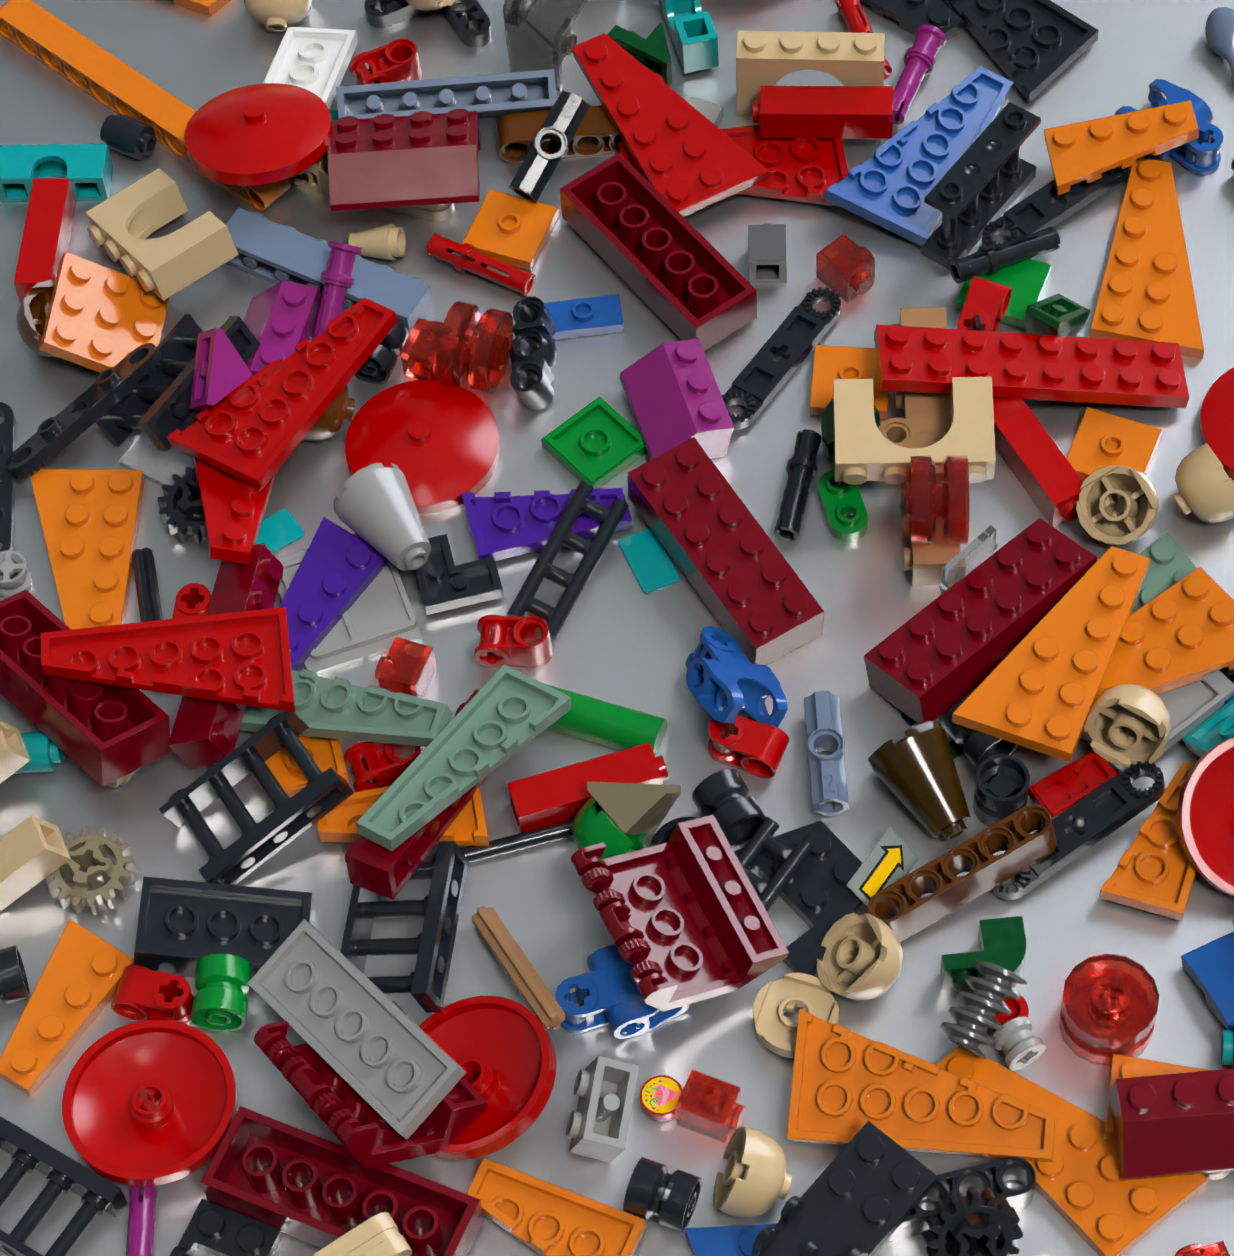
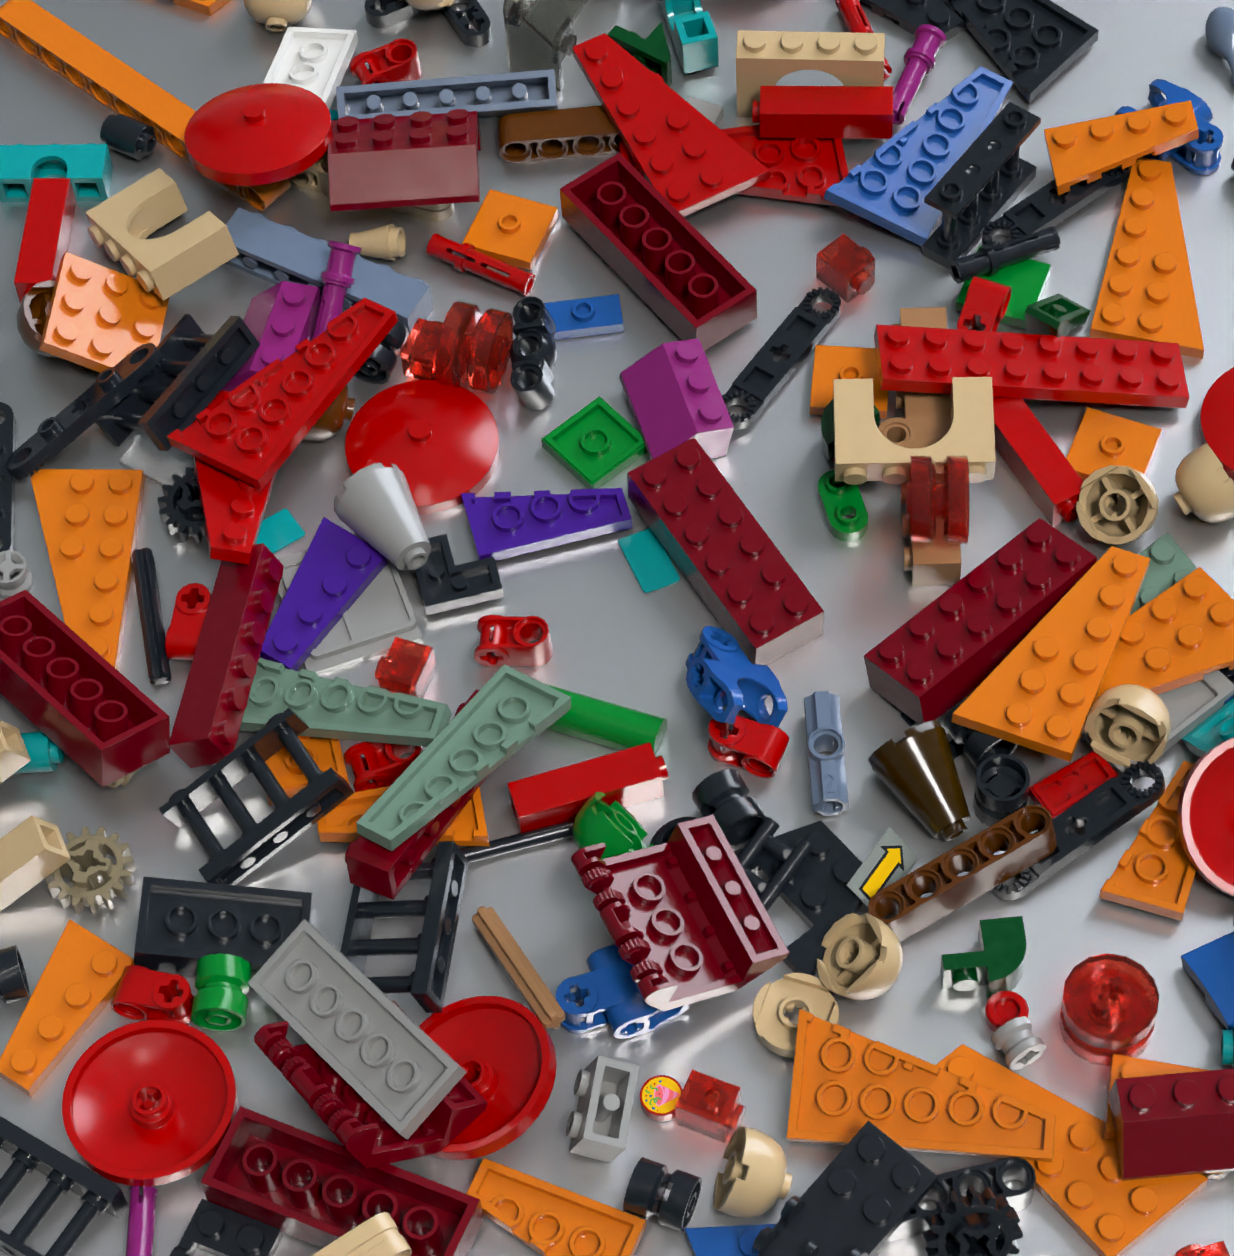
(207, 657): red wing -> none
(216, 369): magenta slope -> none
(559, 126): black piece -> none
(562, 536): black bar -> none
(635, 806): dark tan slope -> none
(767, 253): dark grey brick -> none
(800, 471): black pin -> none
(969, 558): clear piece -> none
(981, 1007): dark grey piece -> none

